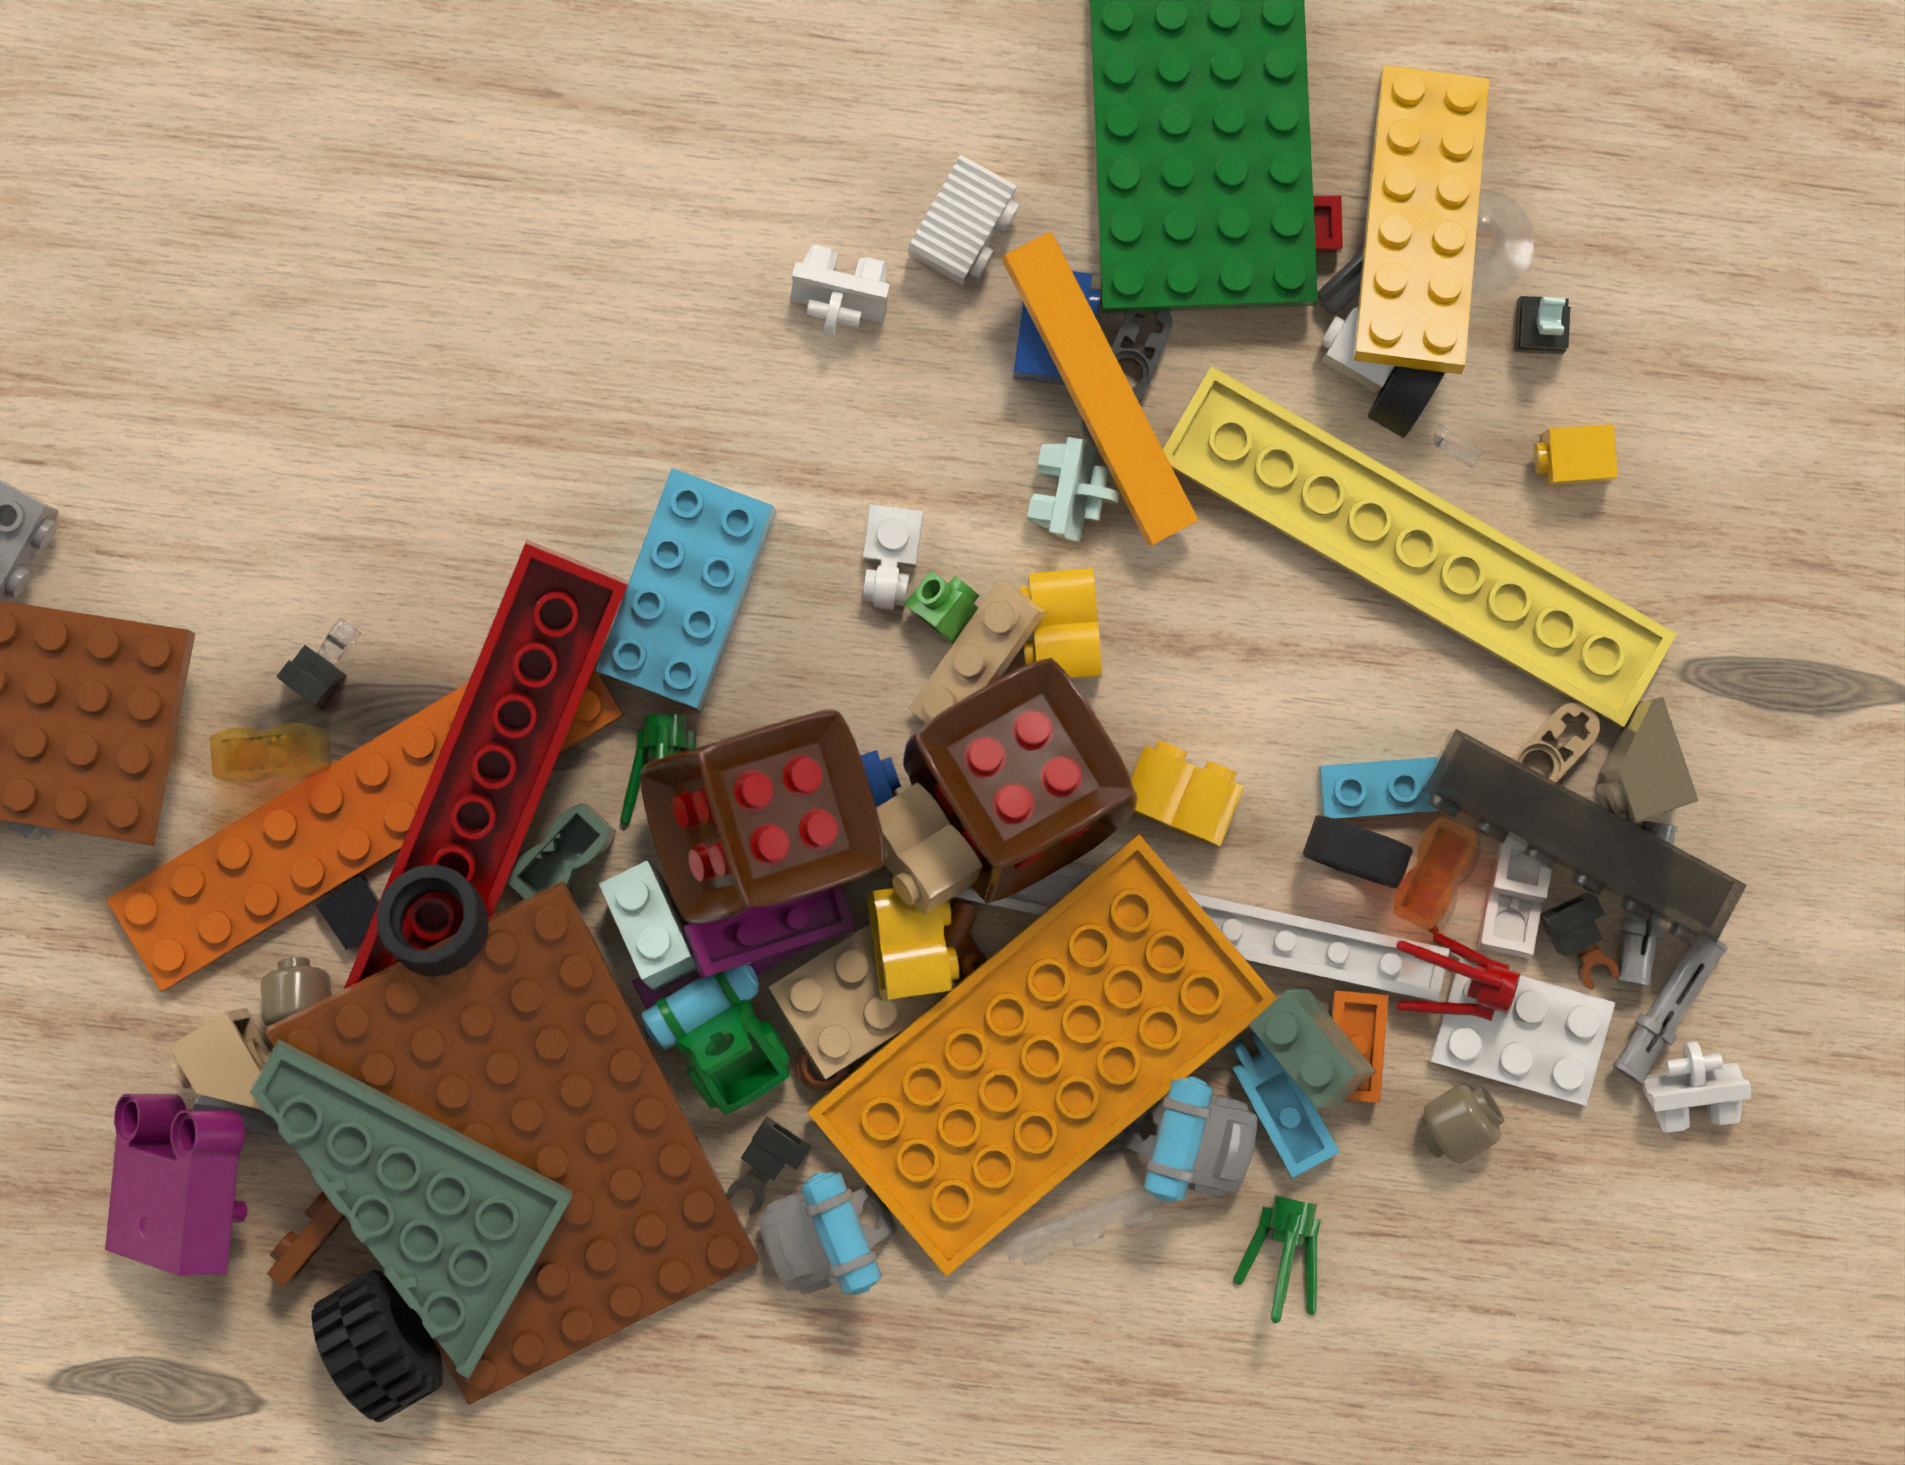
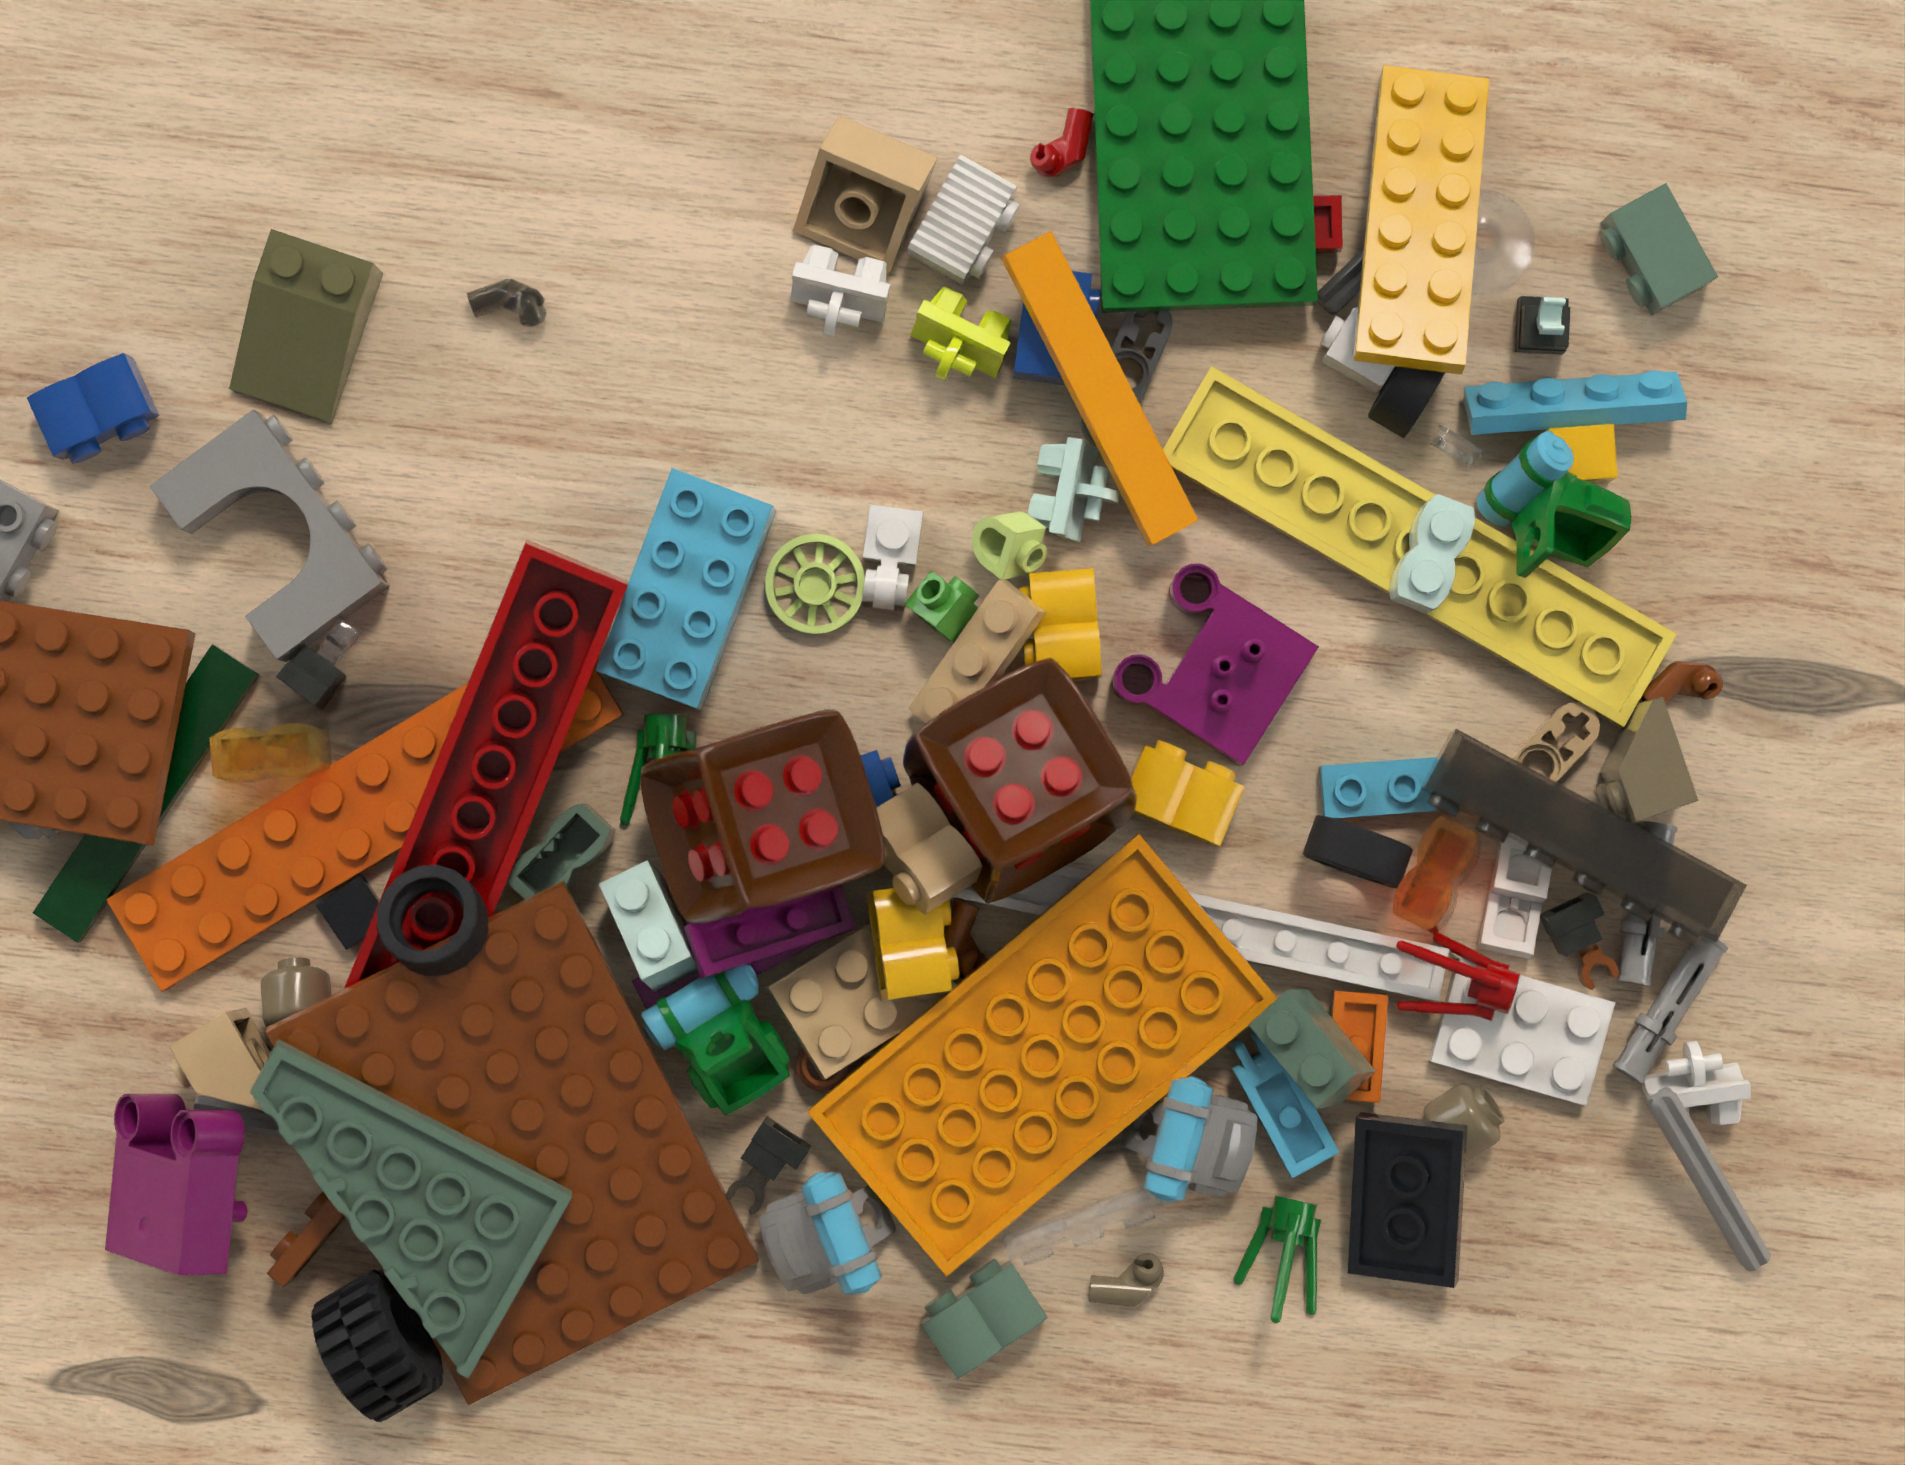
(93, 408): none -> blue brick
(102, 863): none -> dark green tile
(255, 459): none -> light grey arch
(303, 325): none -> olive slope
(512, 296): none -> clear smoke arm
(815, 583): none -> yellowish green wheel
(864, 192): none -> tan slope
(957, 341): none -> neon yellow hips
(982, 1318): none -> sand green brick
(1009, 544): none -> yellowish green plate
(1066, 151): none -> red arm
(1131, 1286): none -> dark tan arm
(1229, 675): none -> magenta piece
(1407, 1199): none -> black plate
(1435, 539): none -> light aqua brick
(1553, 507): none -> green piece
(1574, 402): none -> medium azure plate
(1656, 250): none -> sand green brick
(1685, 679): none -> dark orange arm
(1708, 1179): none -> light grey axle

